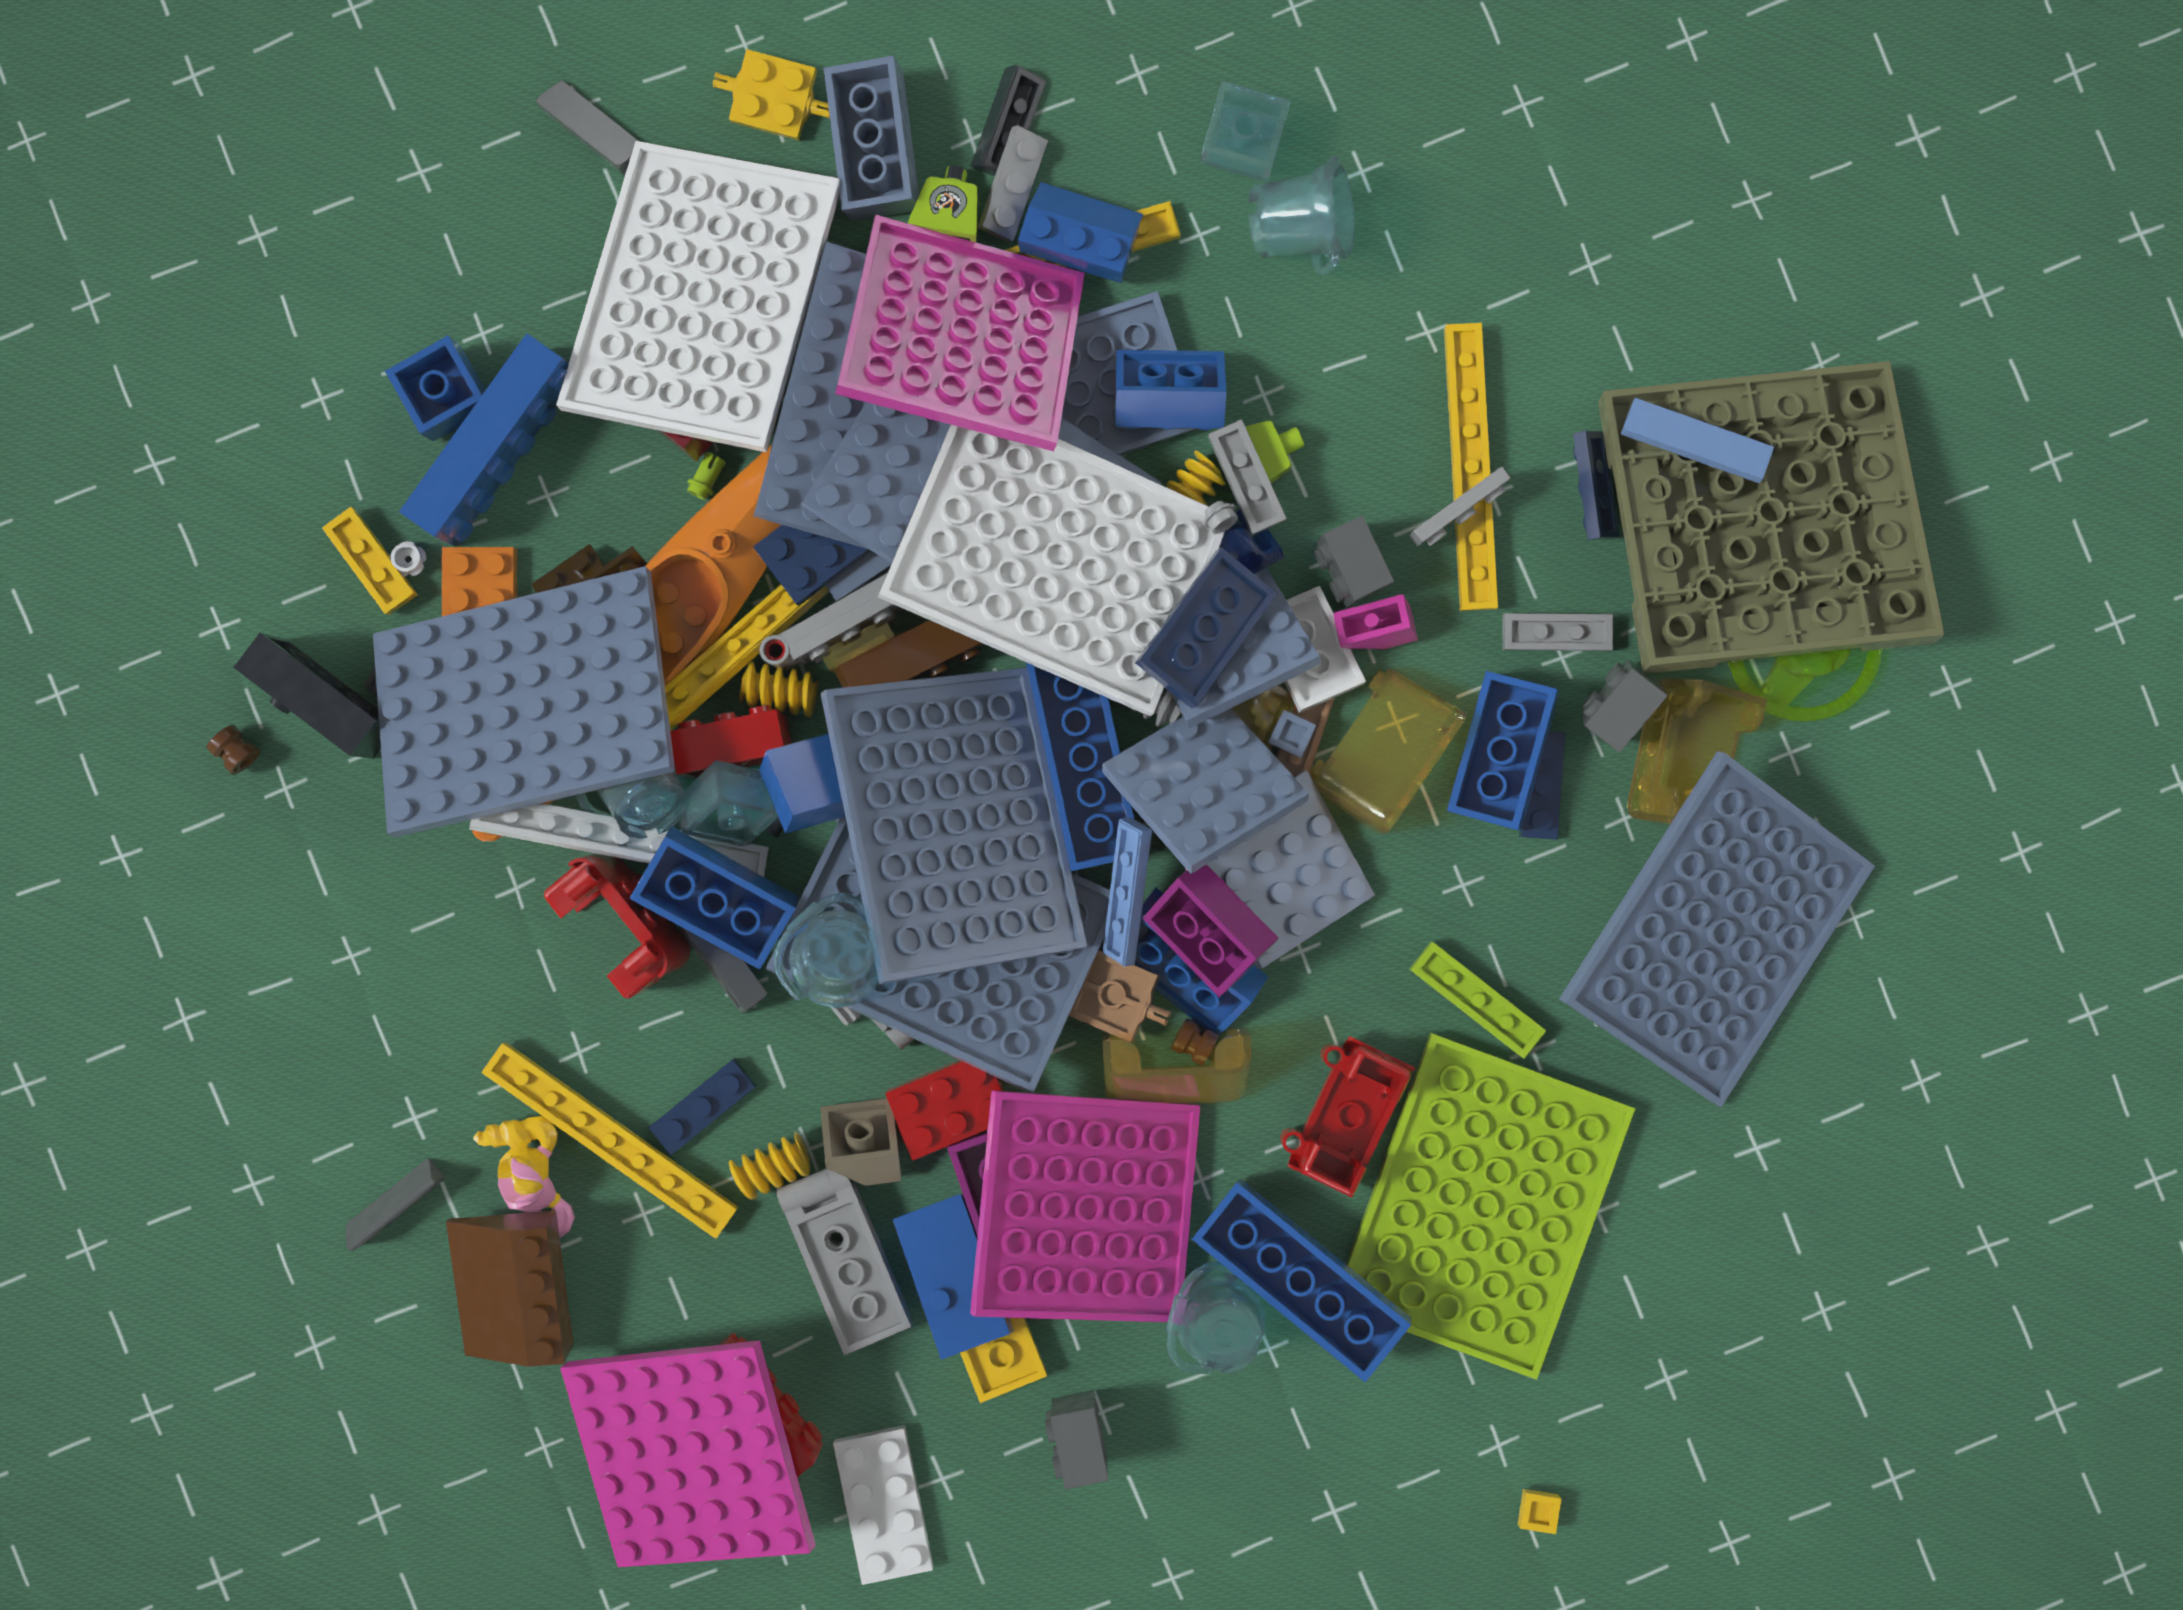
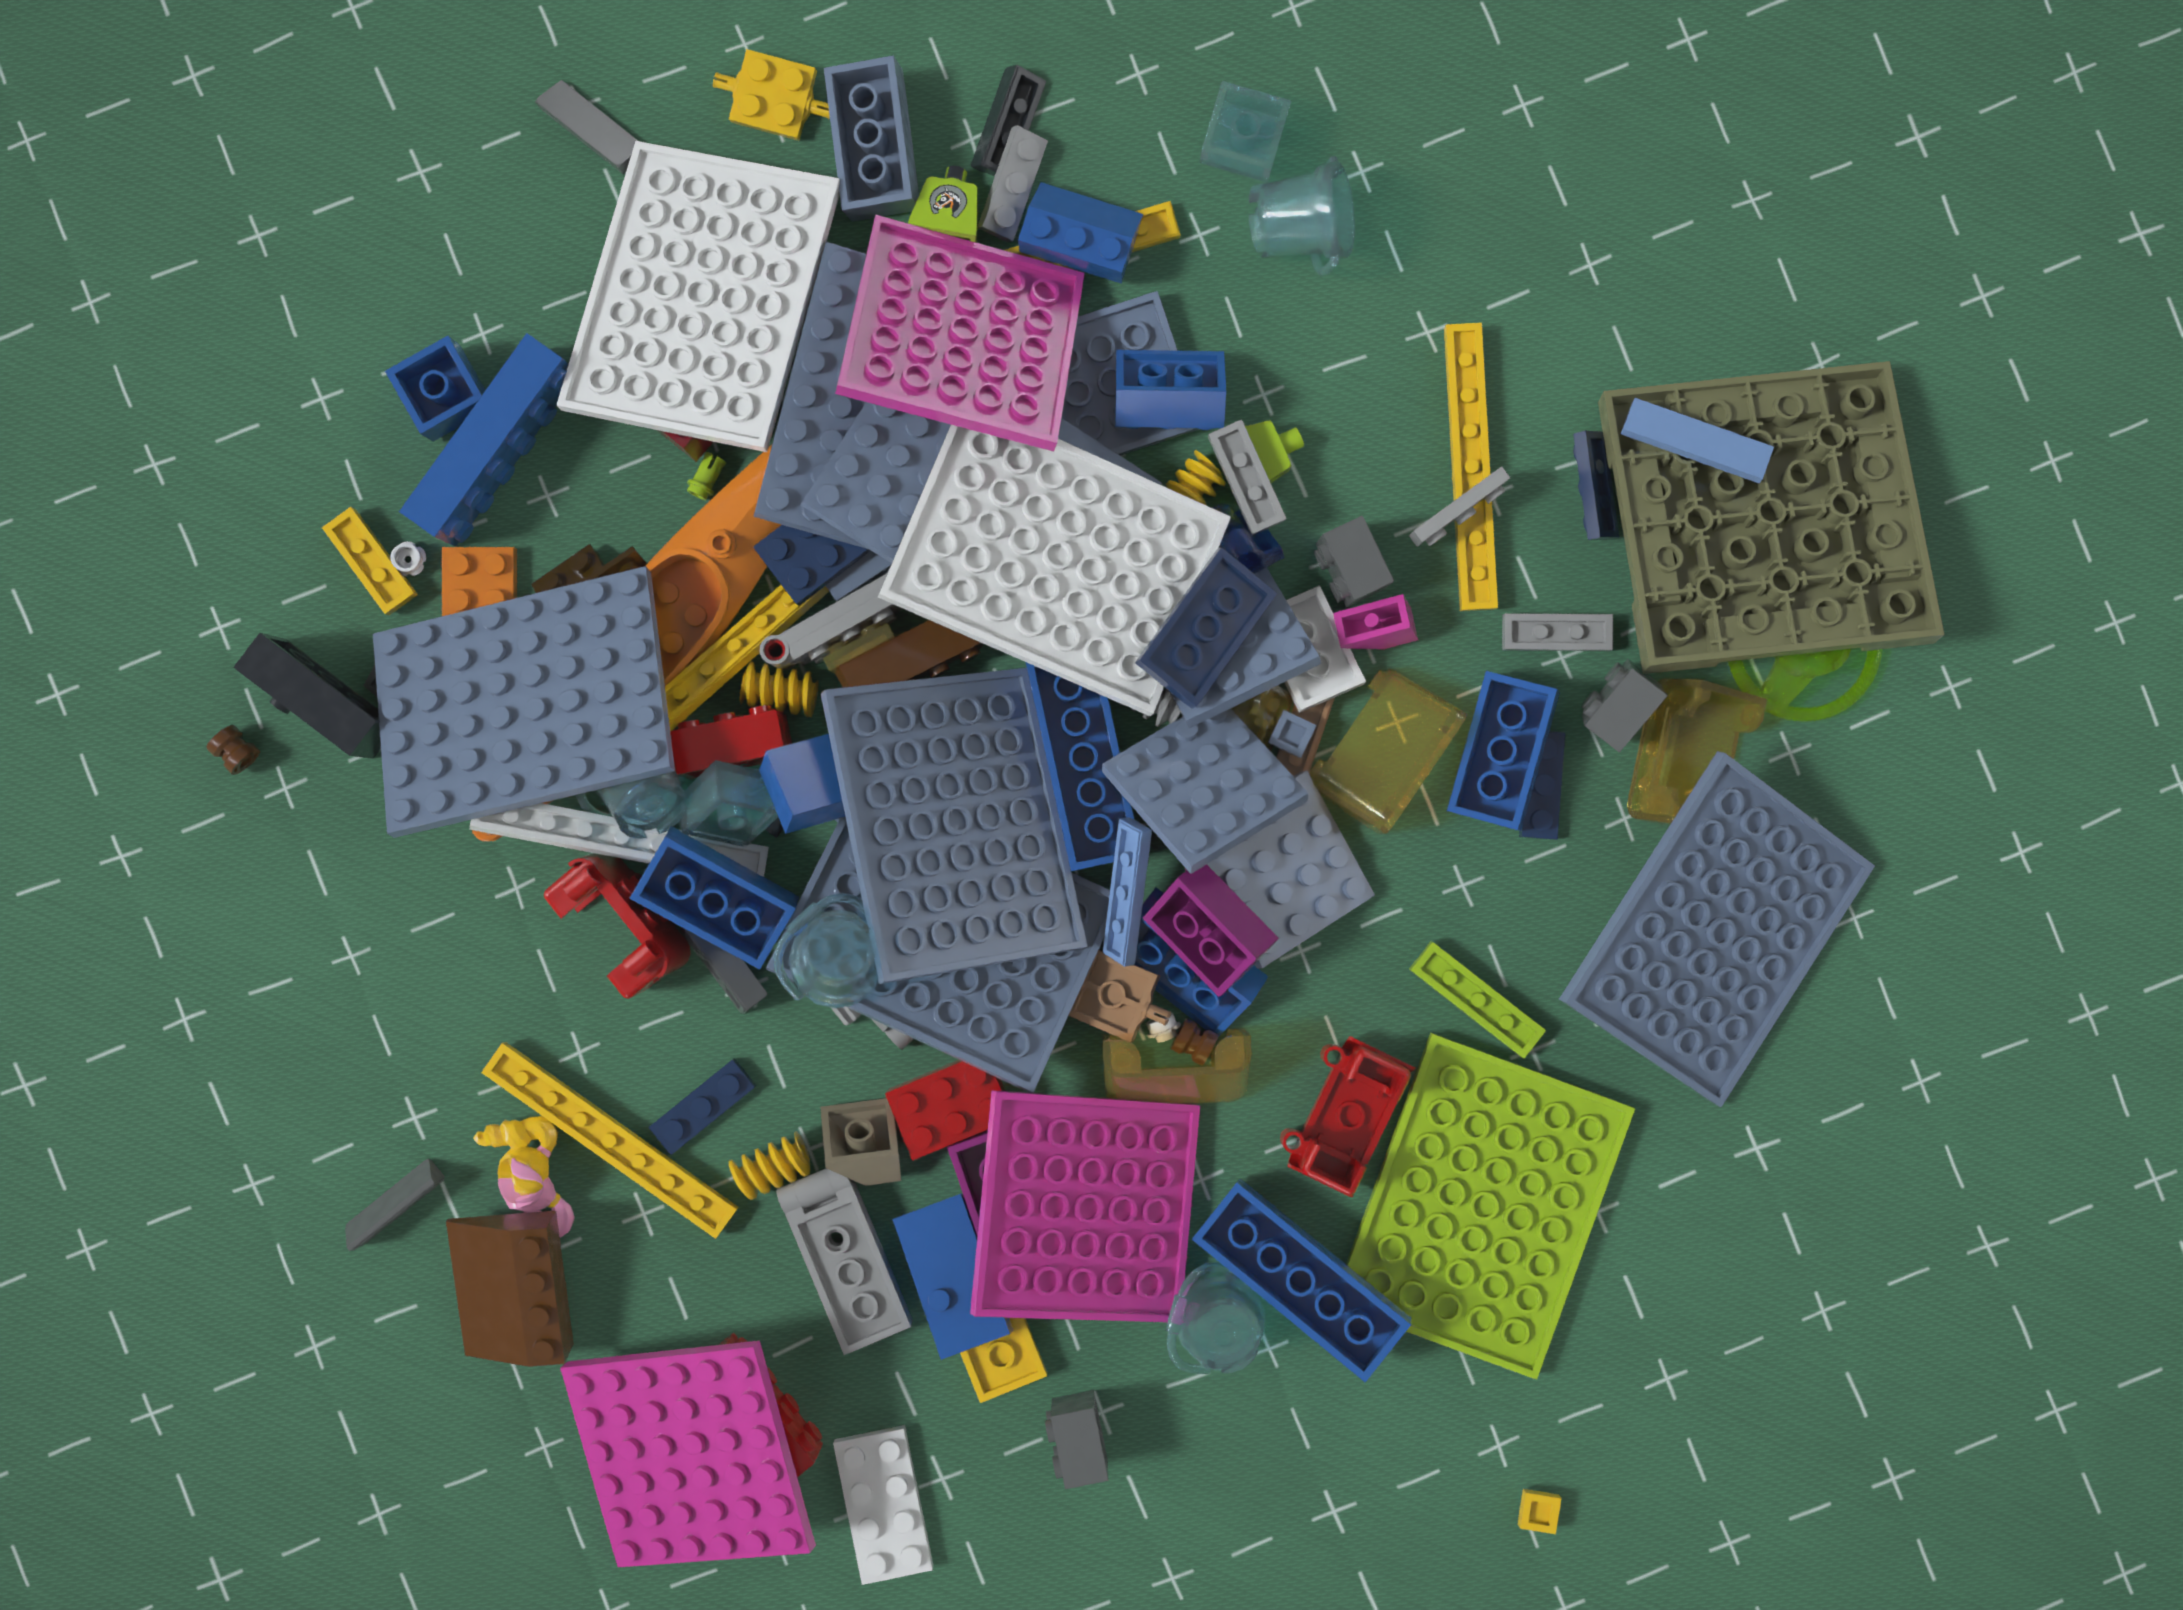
(1163, 1032): none -> white plate
(1220, 517): light grey plate -> none

